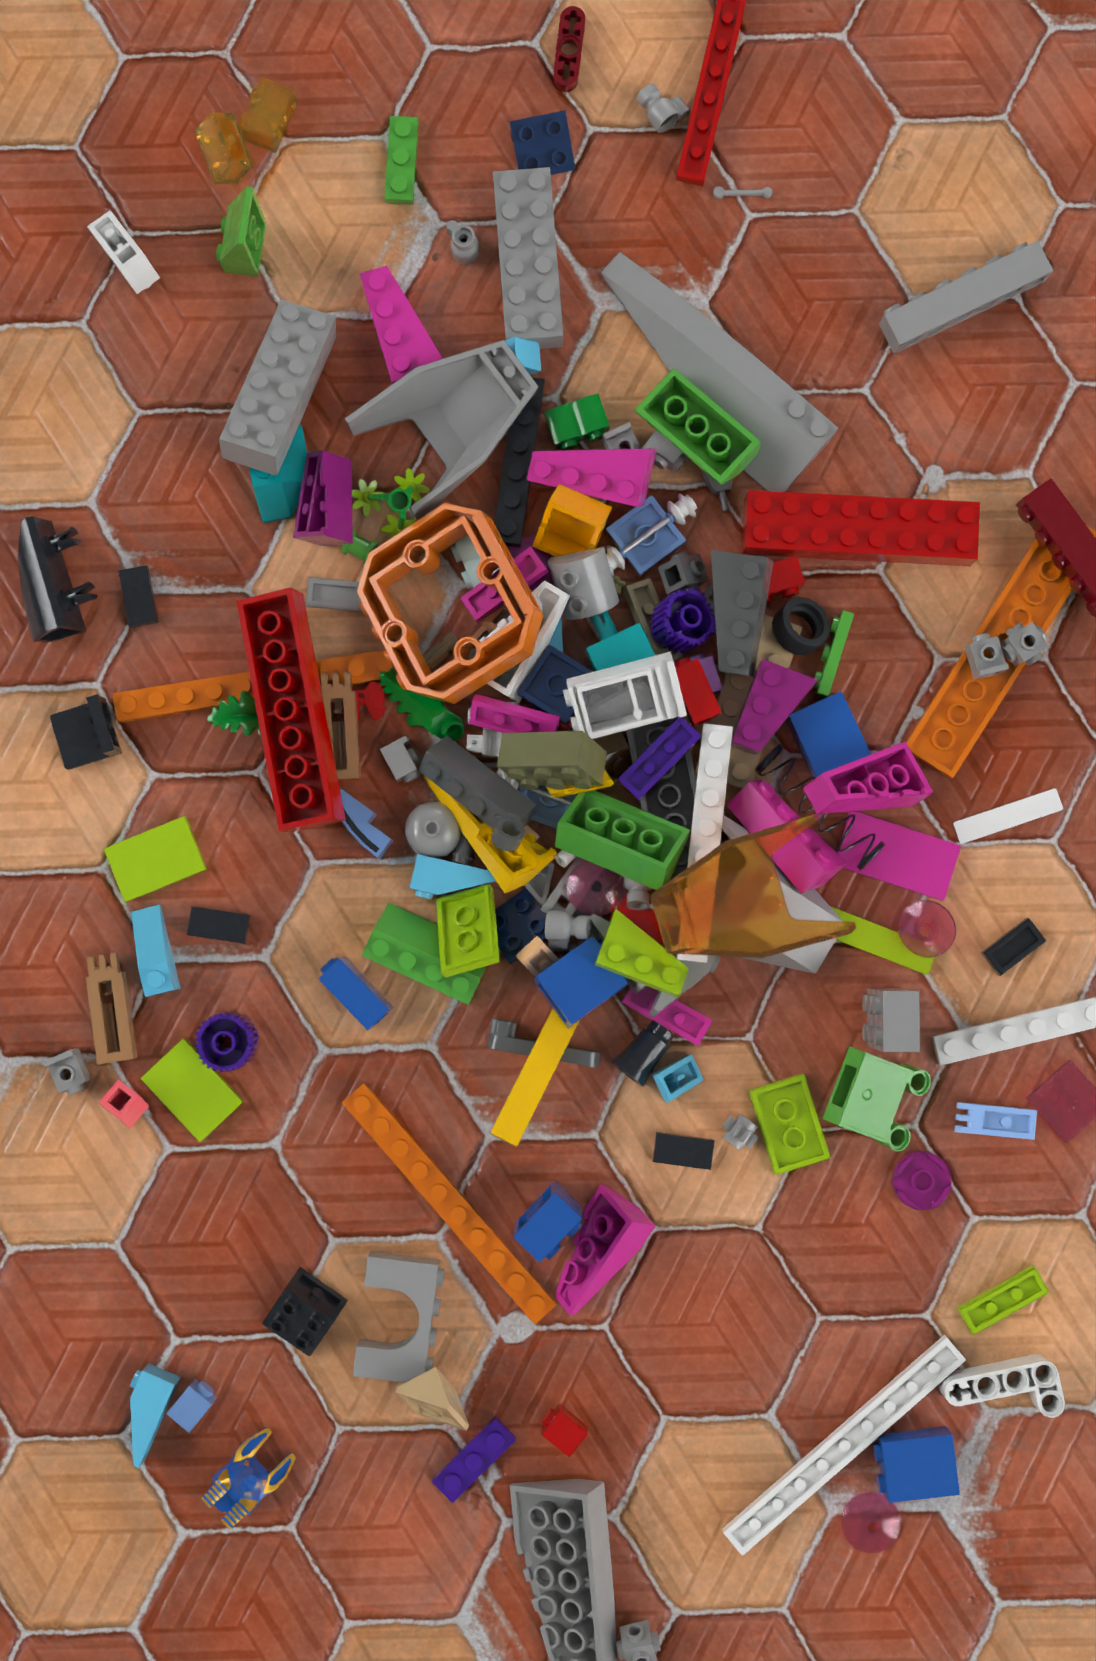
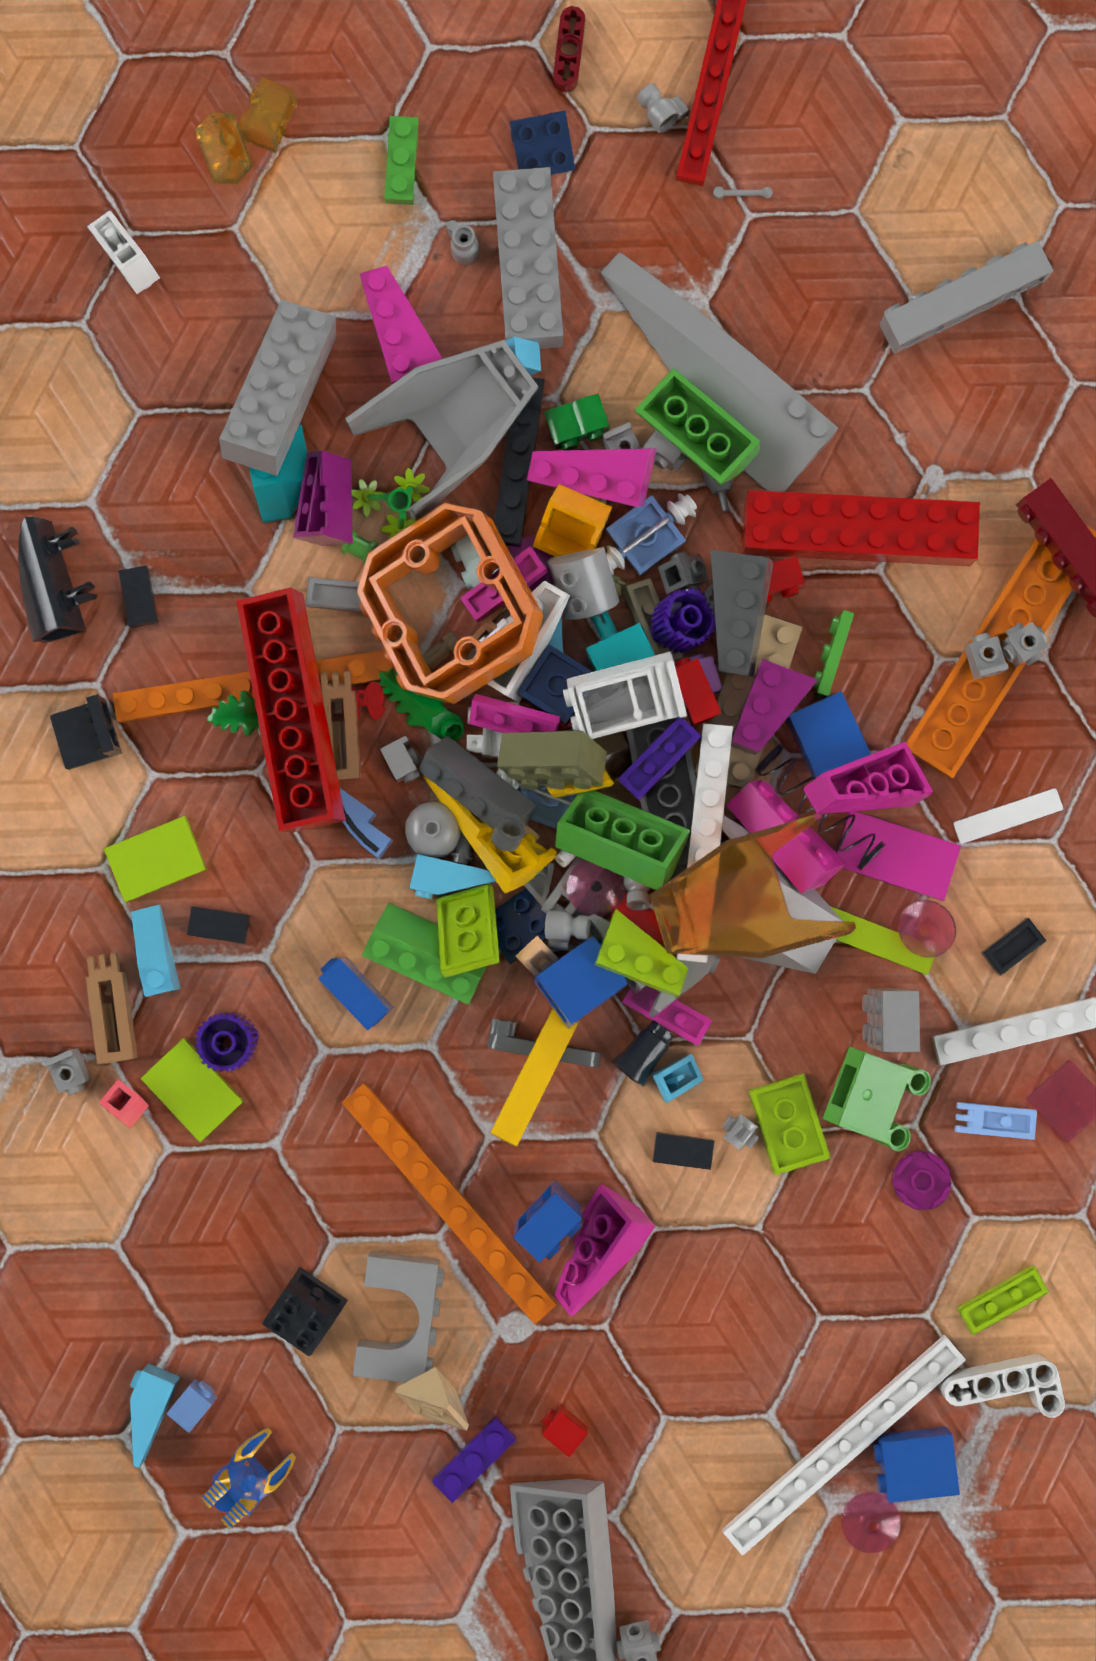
(242, 236): bright green slope -> none
(789, 638): black tyre -> none

